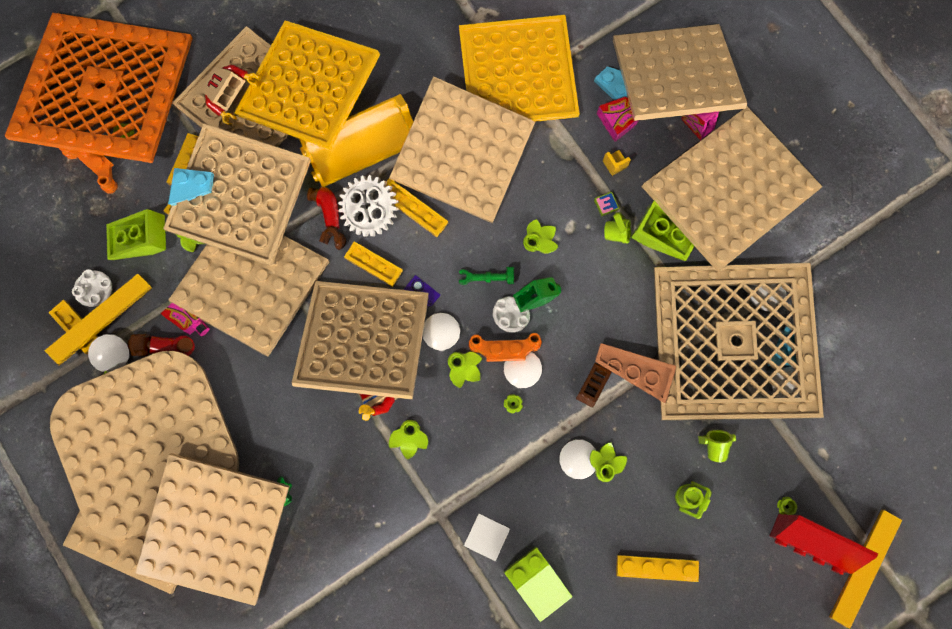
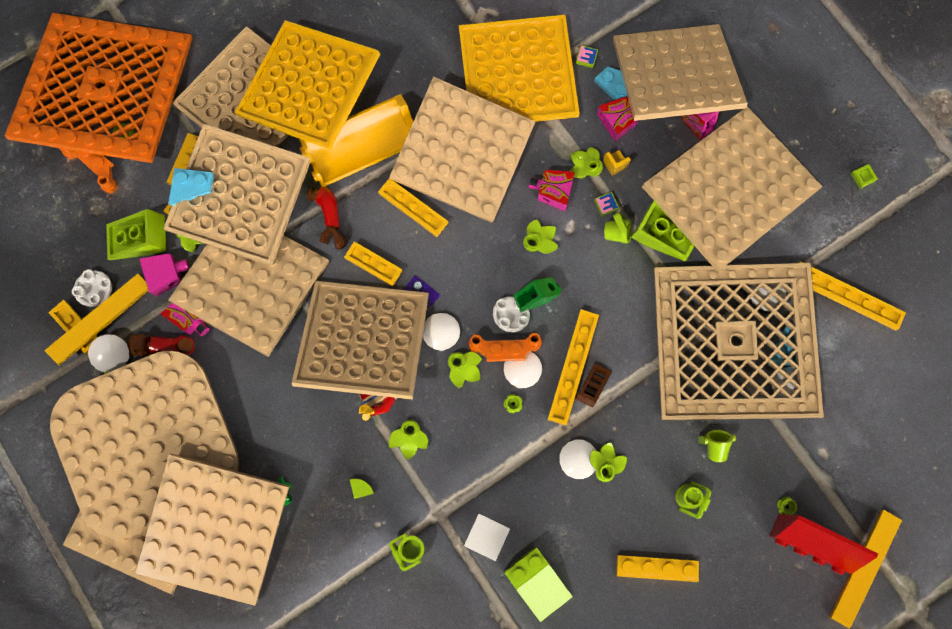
(163, 272): none -> dark pink torso
(223, 86): tan torso -> none
(352, 209): white gear -> none
(360, 488): none -> lime tile
(409, 550): none -> lime piece
(488, 276): green piece -> none
(554, 187): none -> torso
(573, 367): none -> yellow plate
(584, 161): none -> lime plate
(586, 56): none -> tile
(644, 372): nougat wing -> none
(856, 299): none -> yellow plate
(864, 176): none -> lime tile

